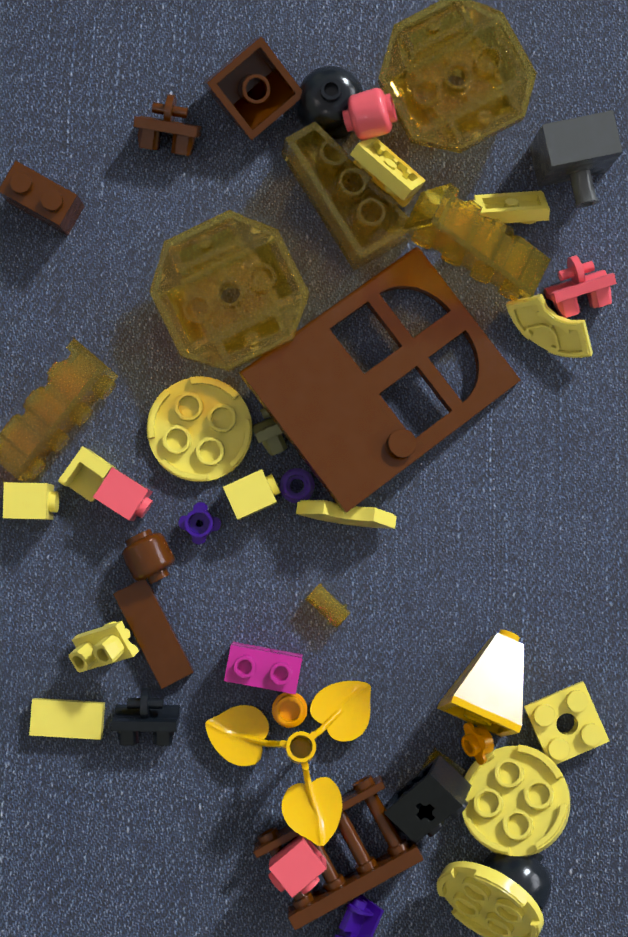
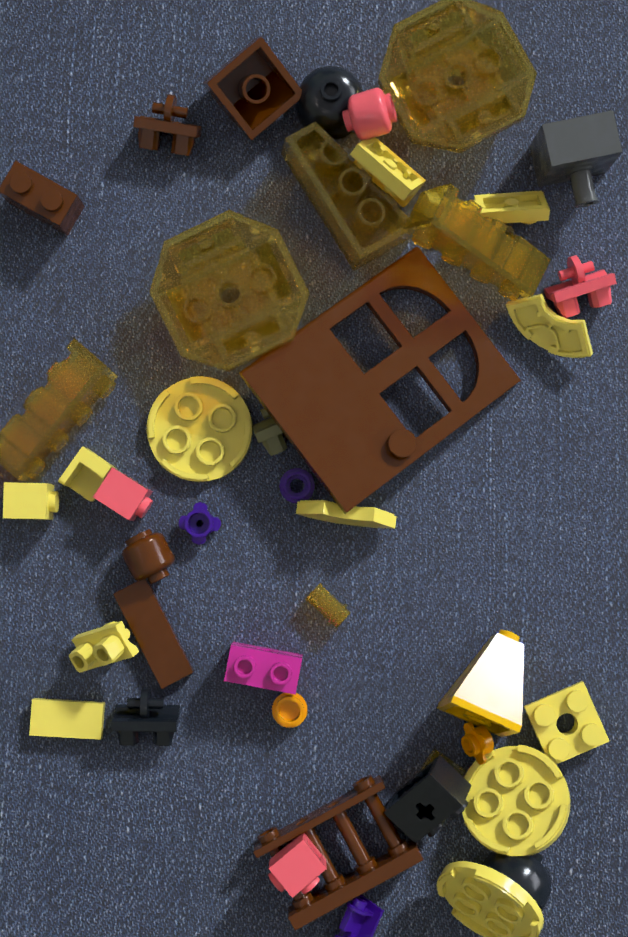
(252, 494): light yellow brick -> none
(310, 807): yellow plant -> none

